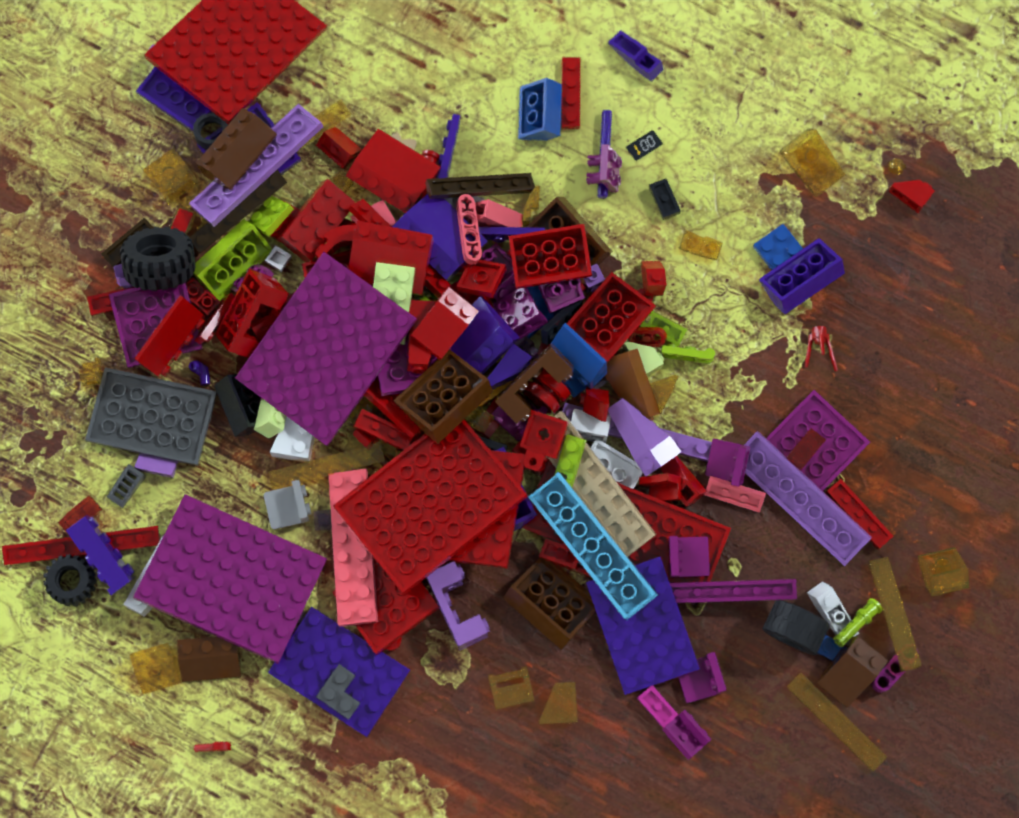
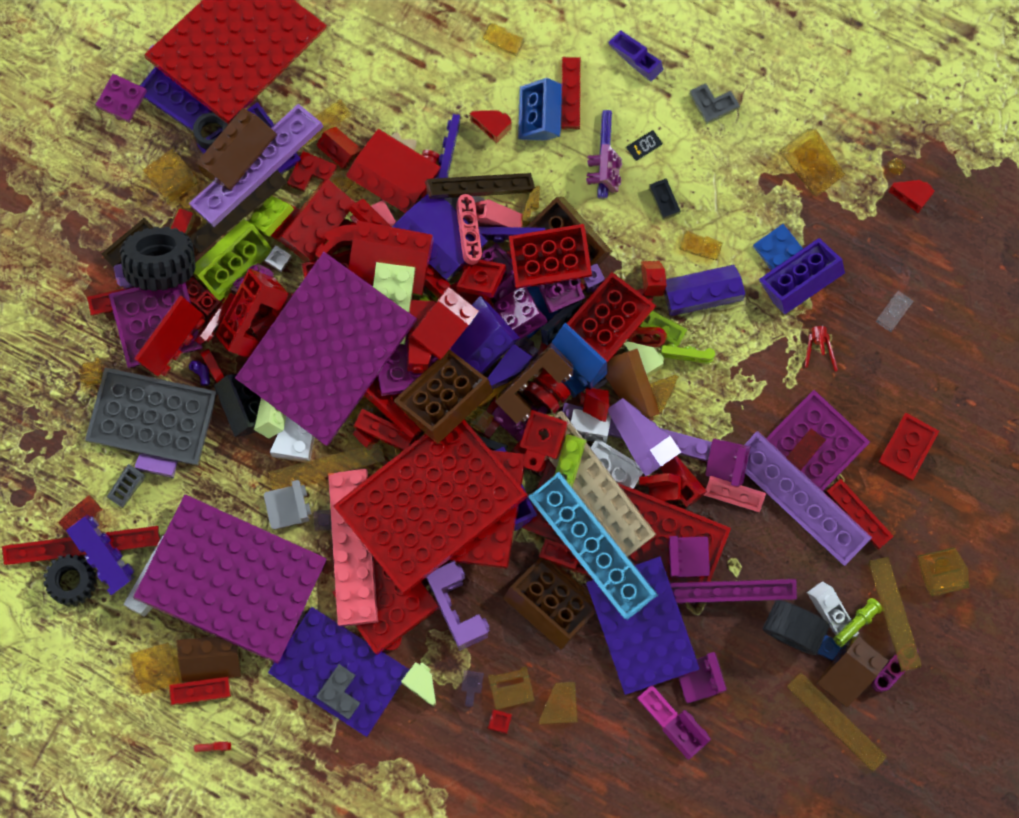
(121, 98): none -> magenta plate
(200, 691): none -> red plate
(212, 365): none -> red beam
(310, 167): none -> red plate
(420, 682): none -> yellowish green slope
(471, 684): none -> clear purple plate
(492, 123): none -> red slope
(500, 721): none -> red tile
(502, 39): none -> clear yellow slope
(704, 290): none -> dark purple slope
(711, 107): none -> dark grey plate
(894, 311): none -> clear plate
(908, 446): none -> red plate

